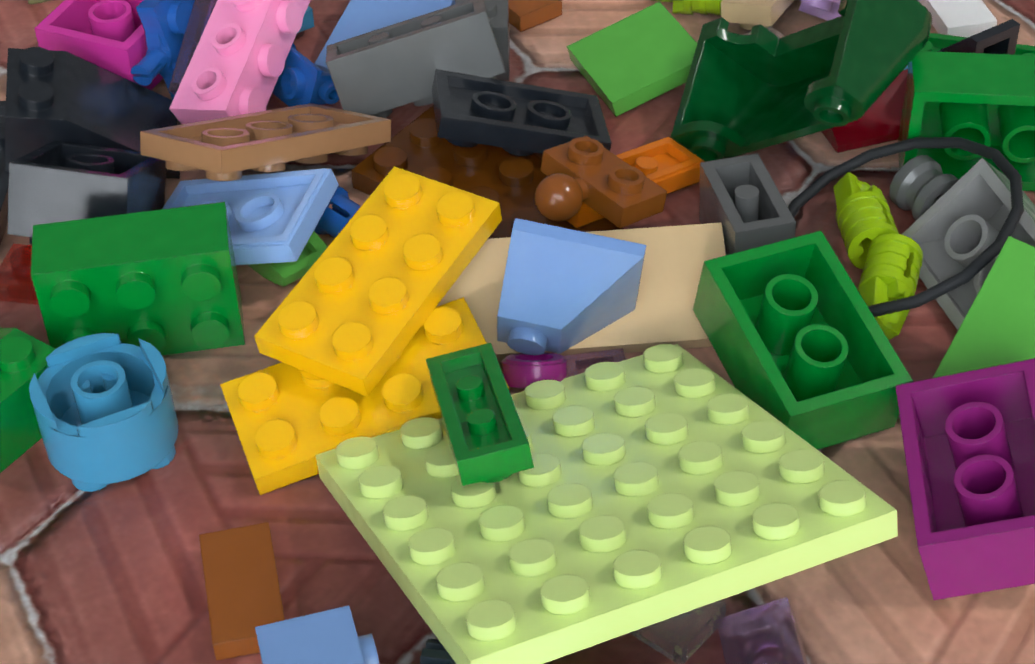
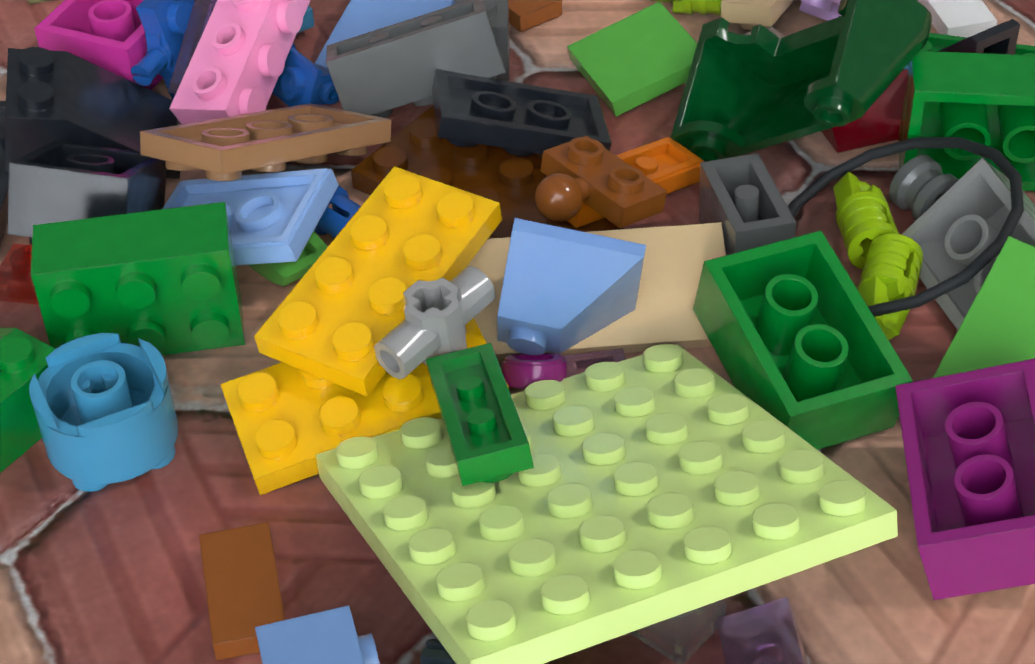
(434, 320): none -> light grey axle

